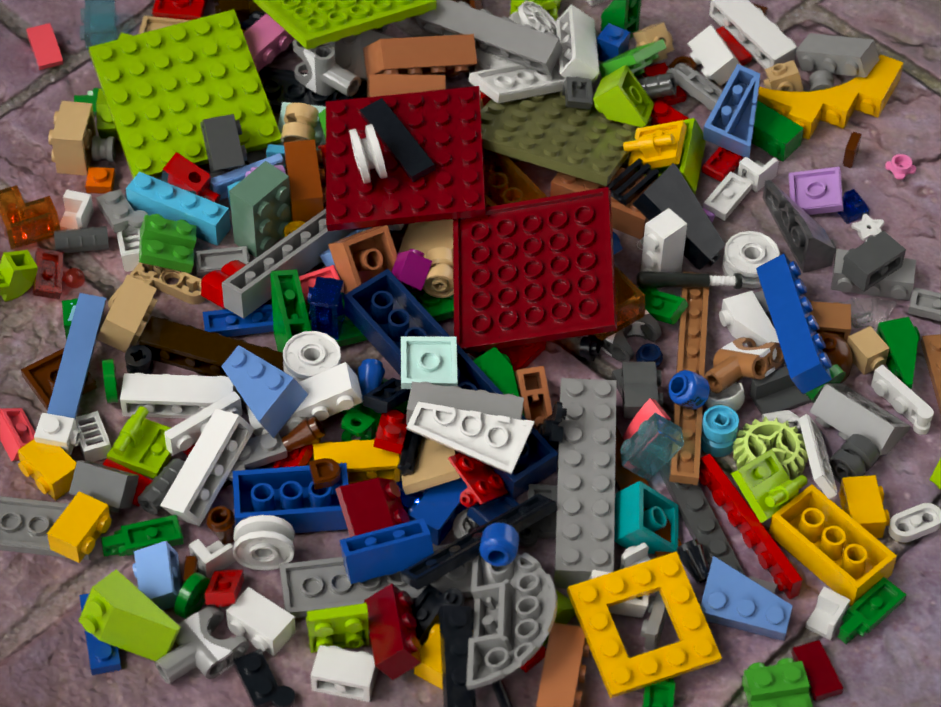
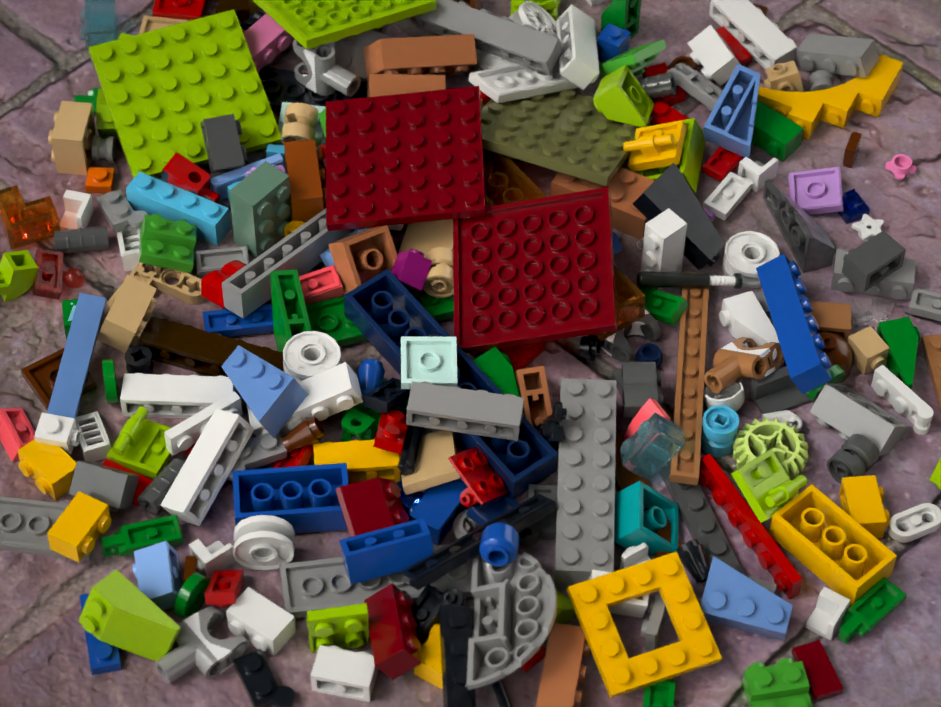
(44, 46): coral slope -> none
(222, 524): reddish brown cone -> none
(324, 472): reddish brown tile -> none
(327, 306): clear blue brick -> none
(368, 153): white wheel -> none
(397, 140): black tile -> none
(478, 435): white wing -> none
(578, 92): dark grey bracket -> none
(628, 179): black tile -> none
(654, 33): tan brick -> none
(689, 389): blue head -> none
(818, 456): white tile -> none

